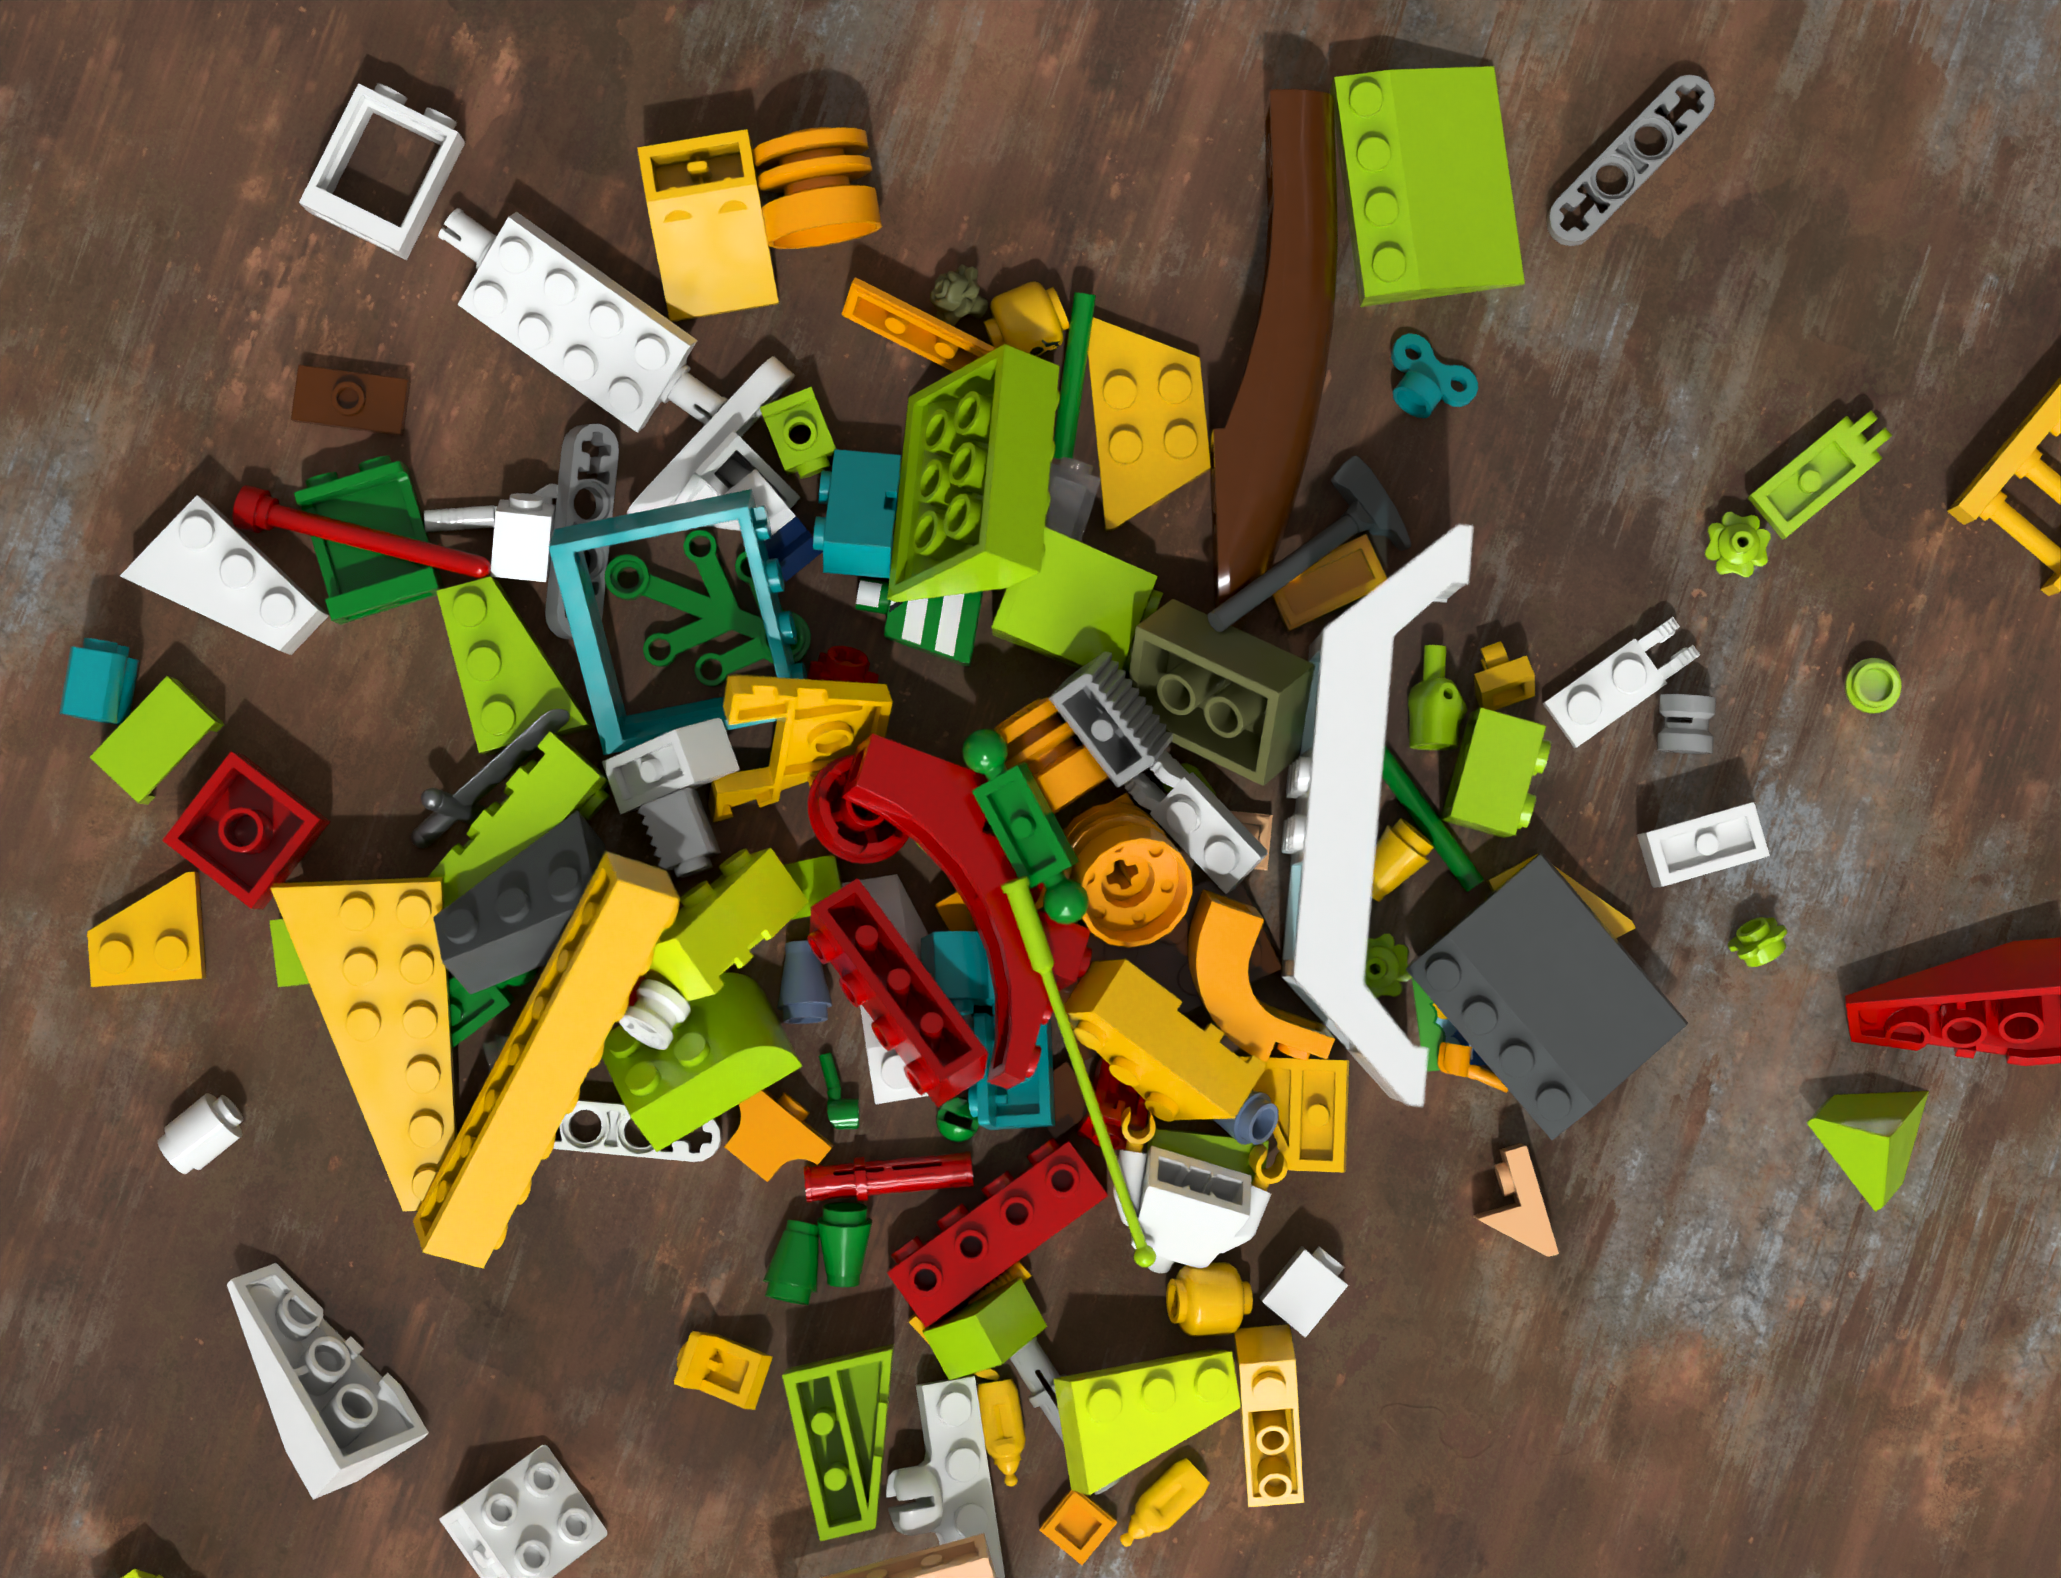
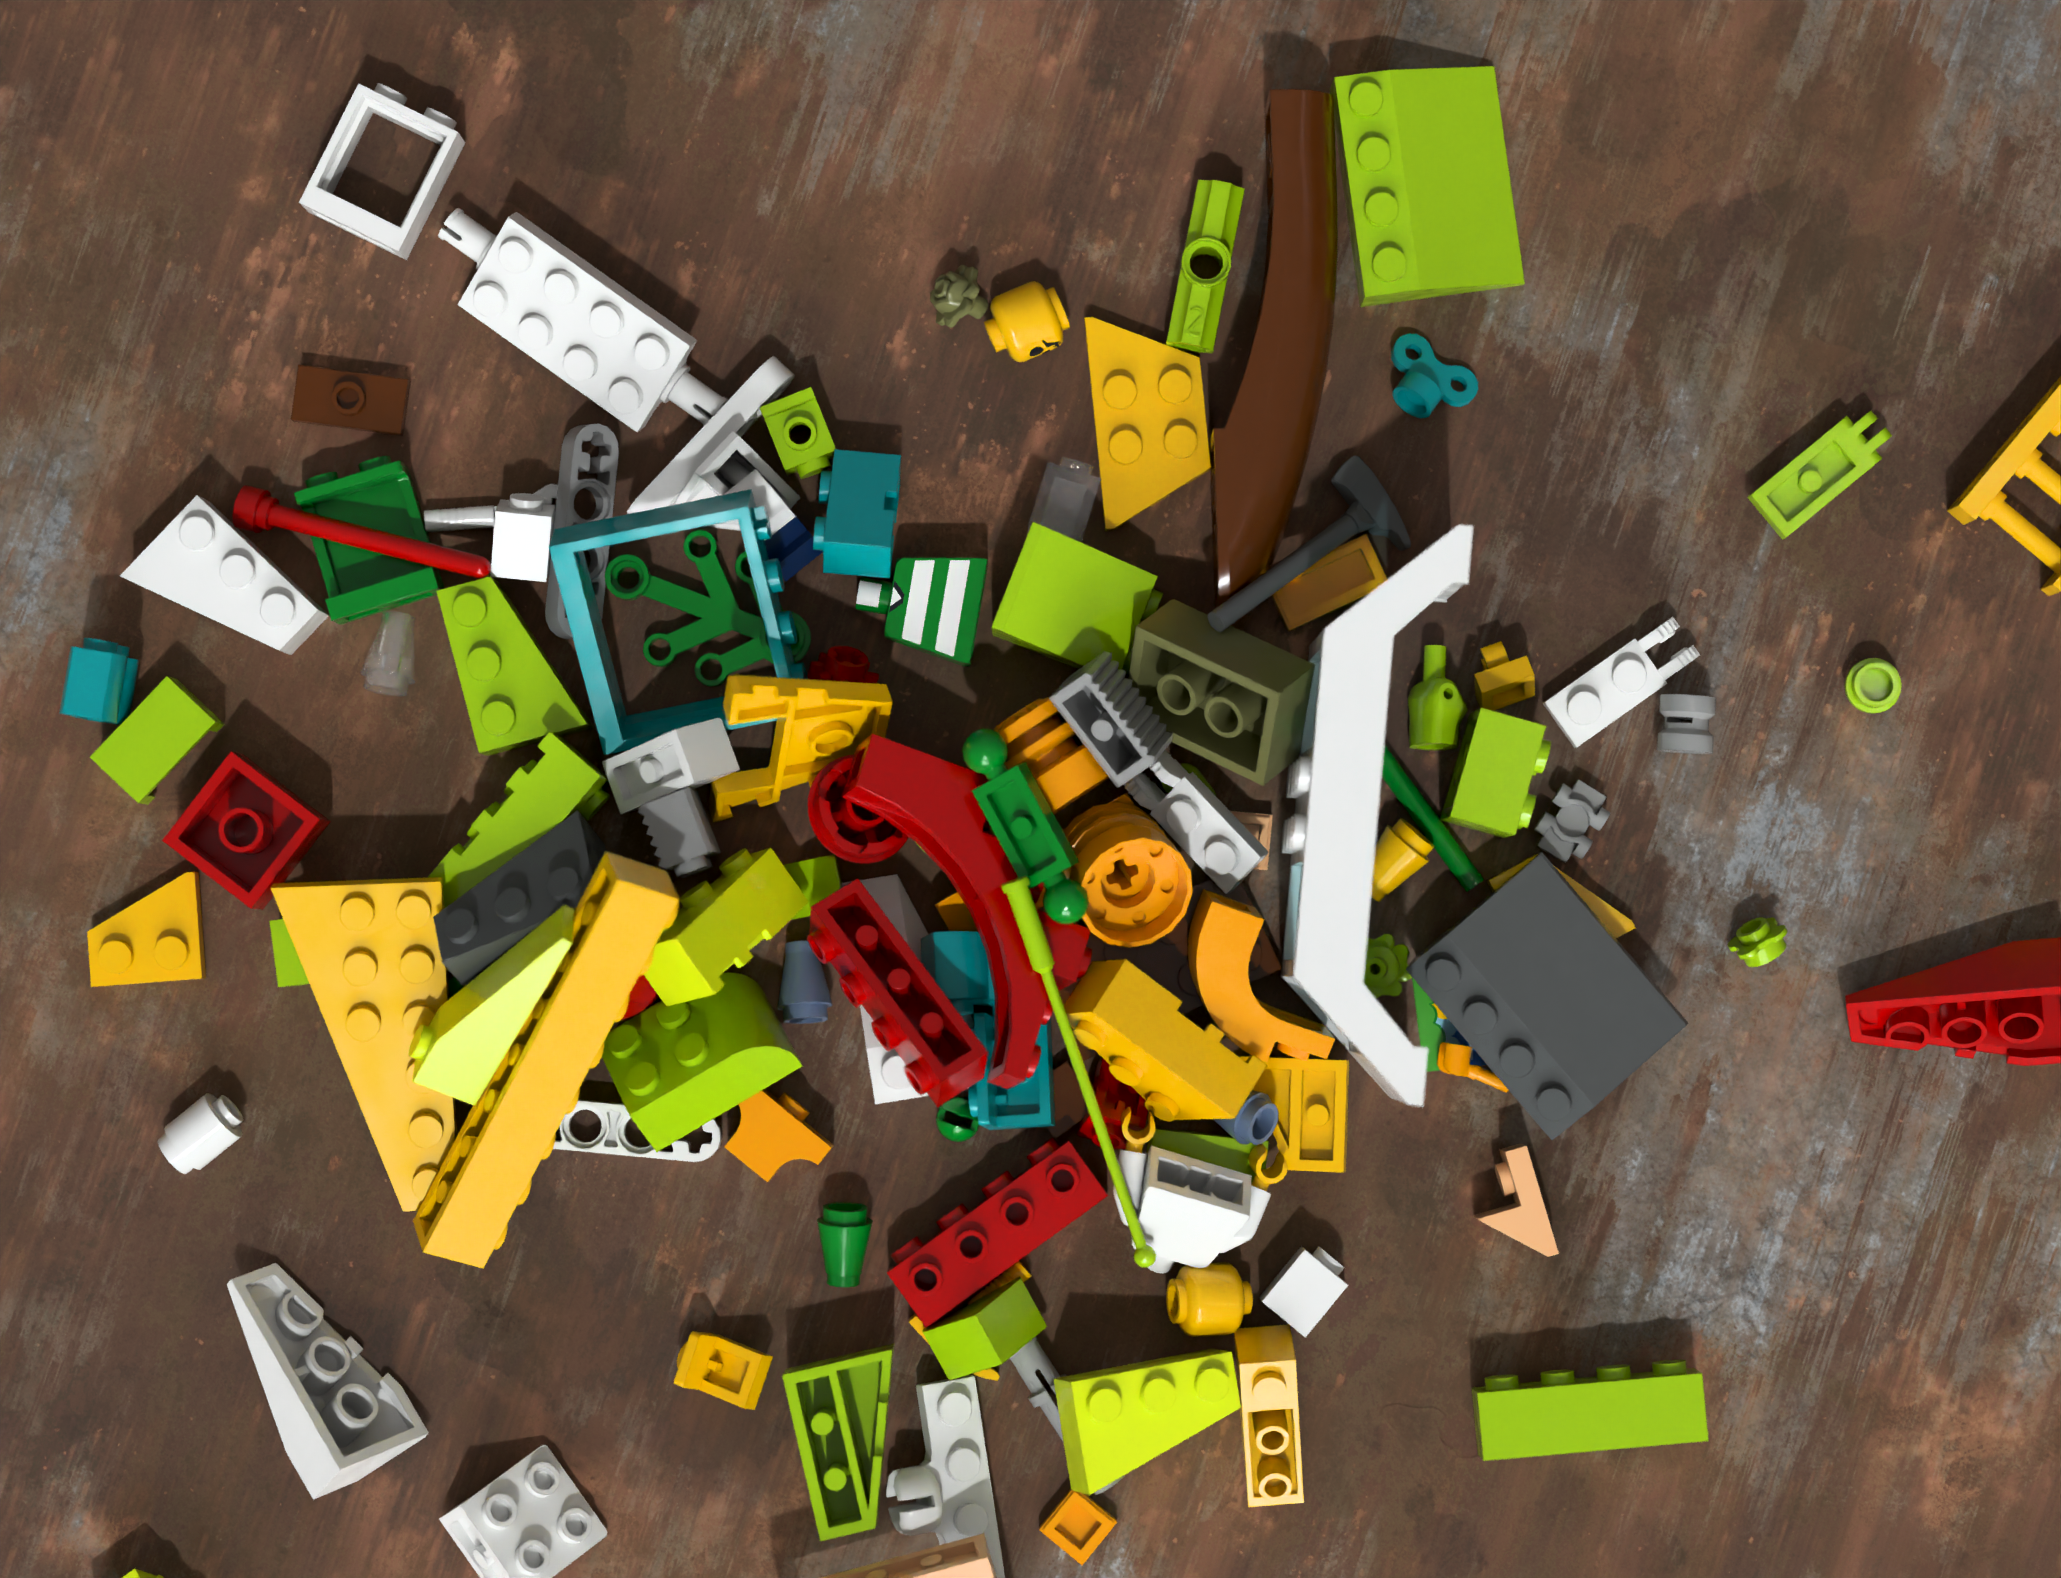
(391, 657): none -> clear cone
(464, 803): flat silver sword -> none
(483, 1018): none -> neon yellow slope
(655, 1014): white wheel -> none
(708, 225): yellow slope -> none
(794, 1264): green cone -> none
(816, 176): light orange wheel -> none
(841, 1112): green hand -> none
(888, 1176): red pin -> none
(911, 327): light orange slope -> none
(975, 478): lime slope -> none
(1002, 1425): yellow piece -> none
(1073, 374): green bar -> none
(1166, 1501): yellow piece -> none
(1211, 233): none -> lime piece
(1565, 830): none -> light grey piece
(1589, 1412): none -> lime brick
(1630, 160): light grey beam -> none
(1703, 845): white panel -> none
(1737, 544): lime plant -> none
(1871, 1138): lime slope -> none

